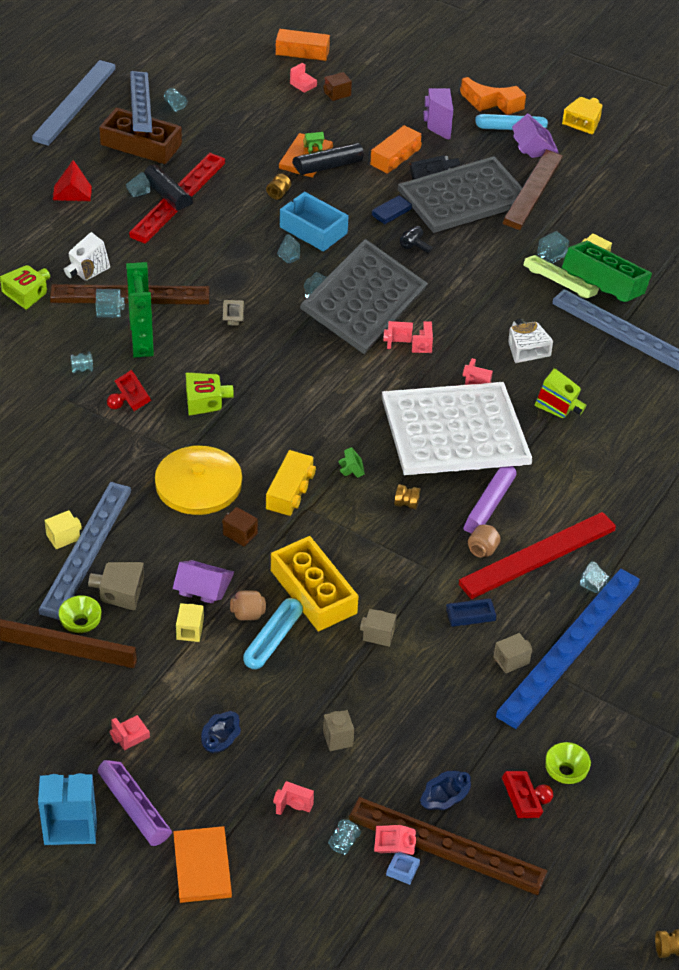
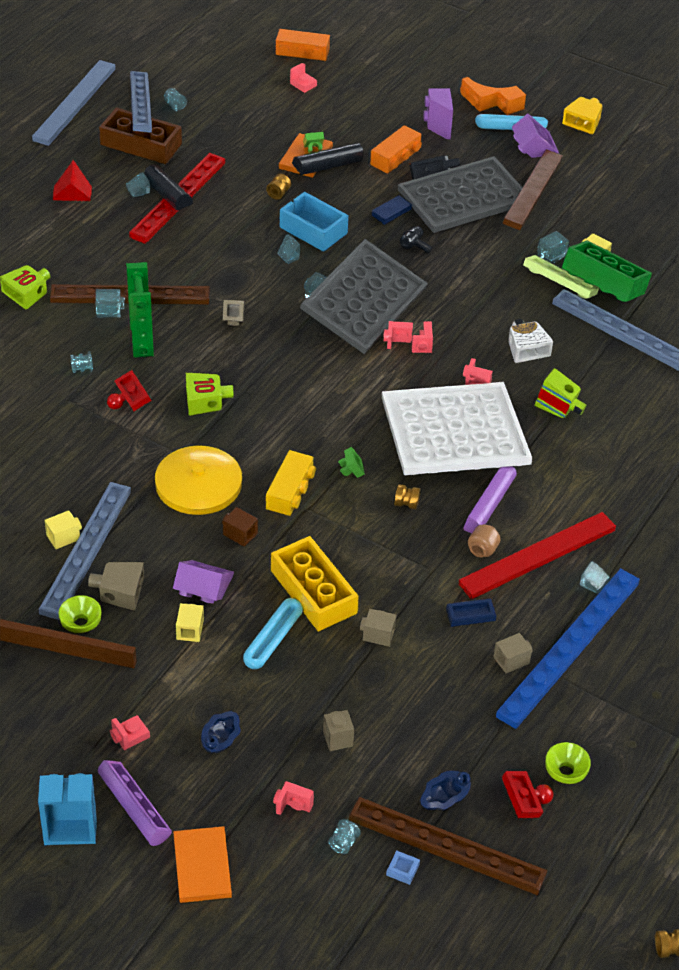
(88, 258): white torso -> none
(248, 605): medium nougat head -> none
(337, 86): reddish brown brick -> none
(395, 839): coral bracket -> none

